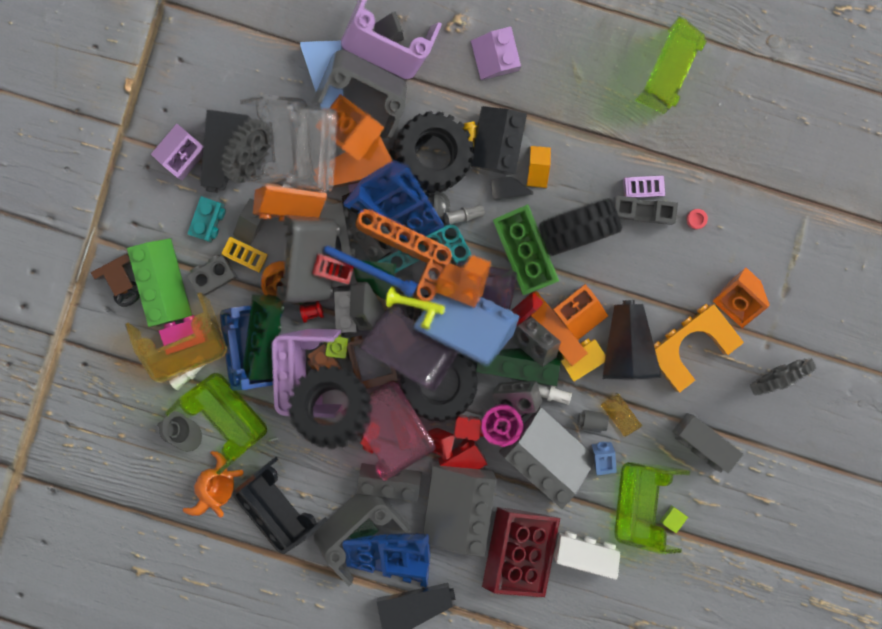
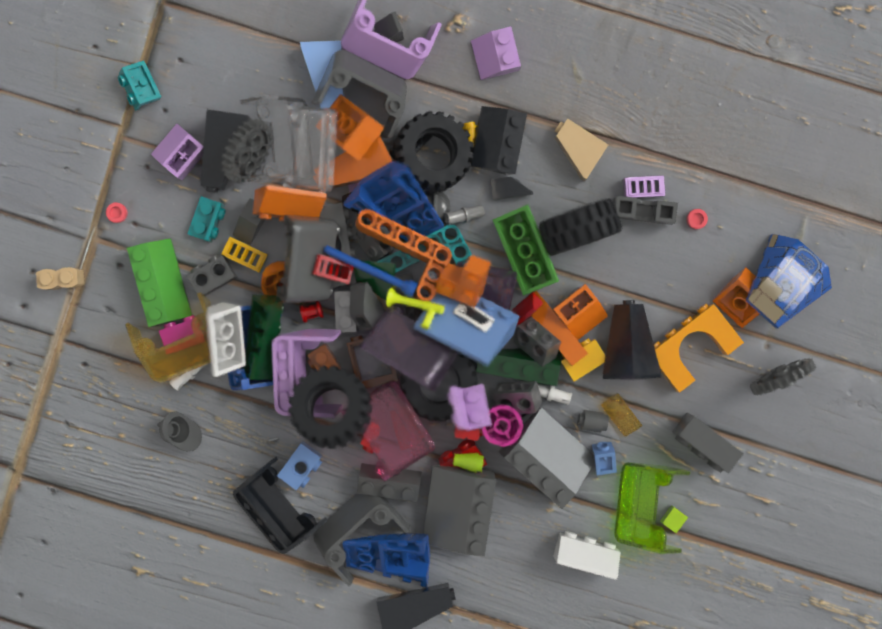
(57, 279): none -> tan brick
(116, 212): none -> coral tile
(118, 280): reddish brown piece -> none
(138, 84): none -> teal bracket
(213, 489): orange piece -> none
(225, 338): none -> white slope
(226, 412): clear neon green windscreen -> none
(289, 472): none -> medium blue brick
(336, 348): lime bracket -> none
(368, 528): plate -> none
(443, 442): red slope -> none
(469, 407): none -> lavender bracket
(471, 462): none -> lime cone
(474, 316): none -> sticker
(520, 553): dark red slope -> none
(539, 166): light orange slope -> none
(579, 147): none -> tan slope
(672, 66): clear neon green windscreen -> none
(787, 280): none -> wedge

